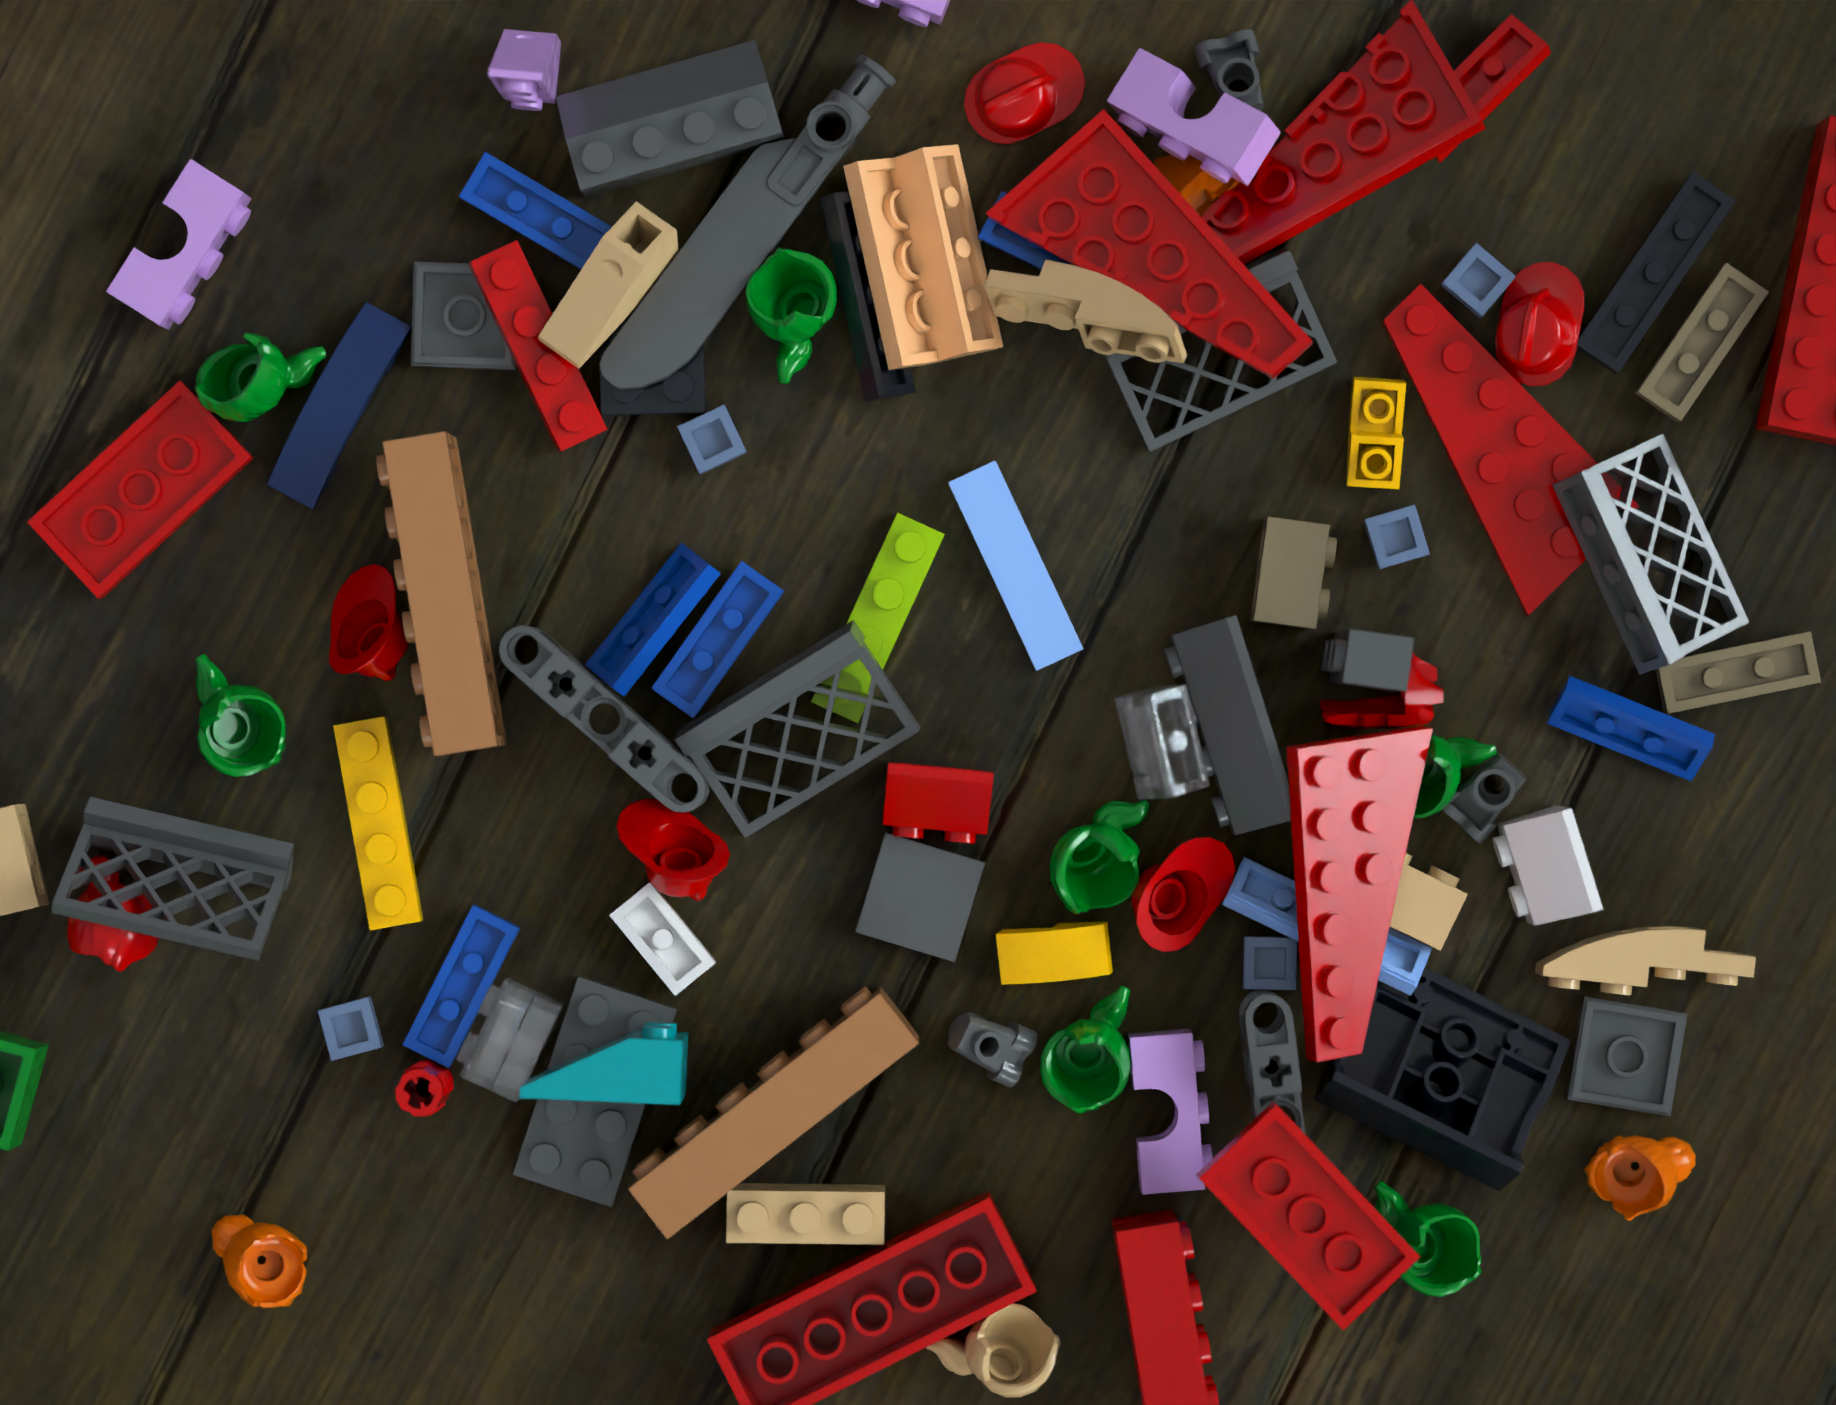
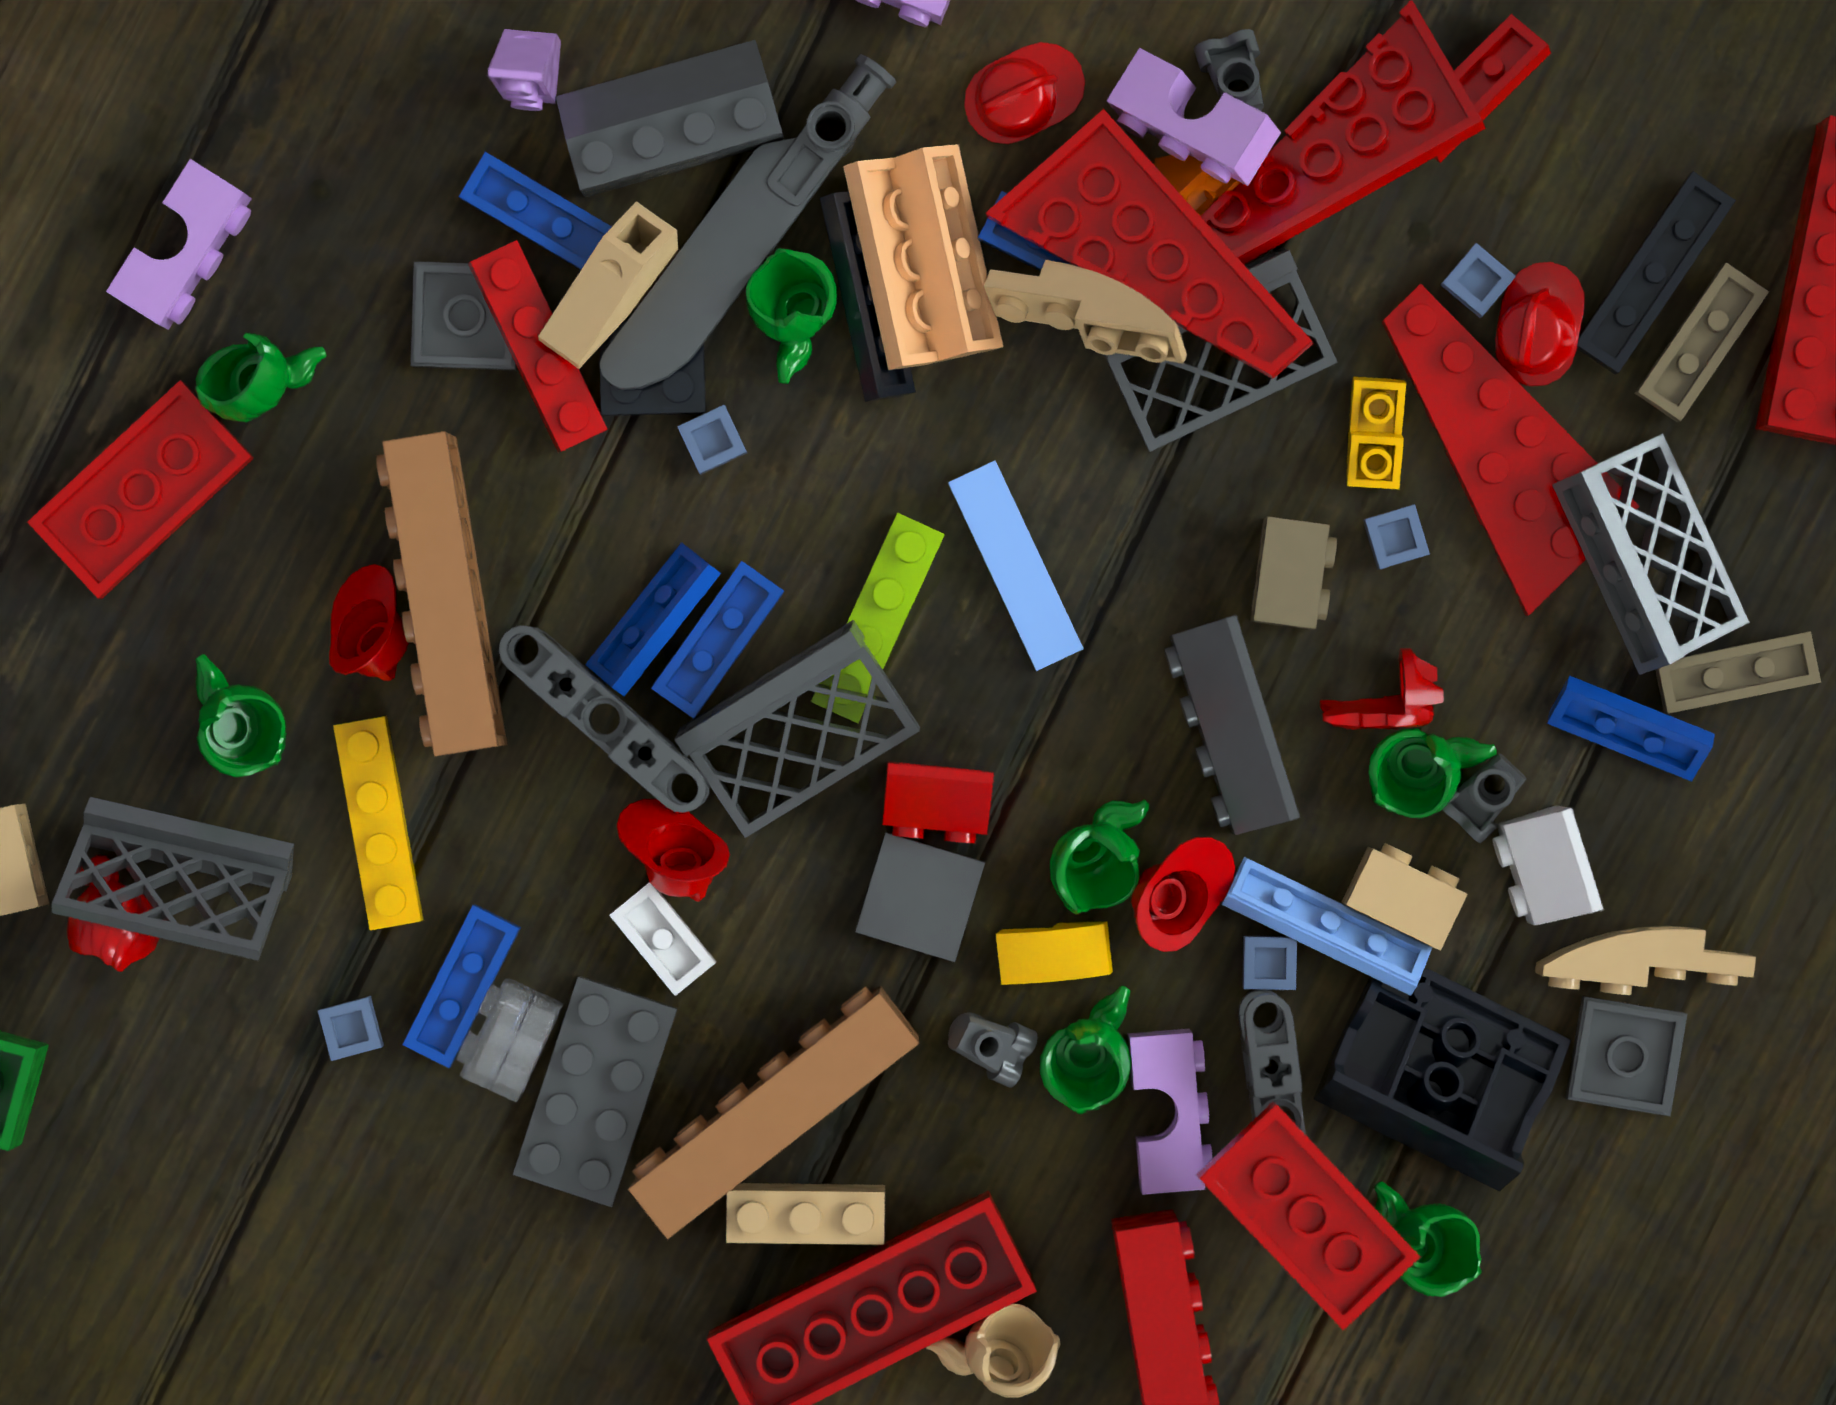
(266, 1284): orange piece -> none
(337, 404): dark blue slope -> none
(409, 1089): red axle -> none
(635, 1068): teal slope -> none
(1162, 741): clear brick -> none
(1349, 842): wing -> none
(1368, 660): dark grey brick -> none
(1646, 1187): orange piece -> none

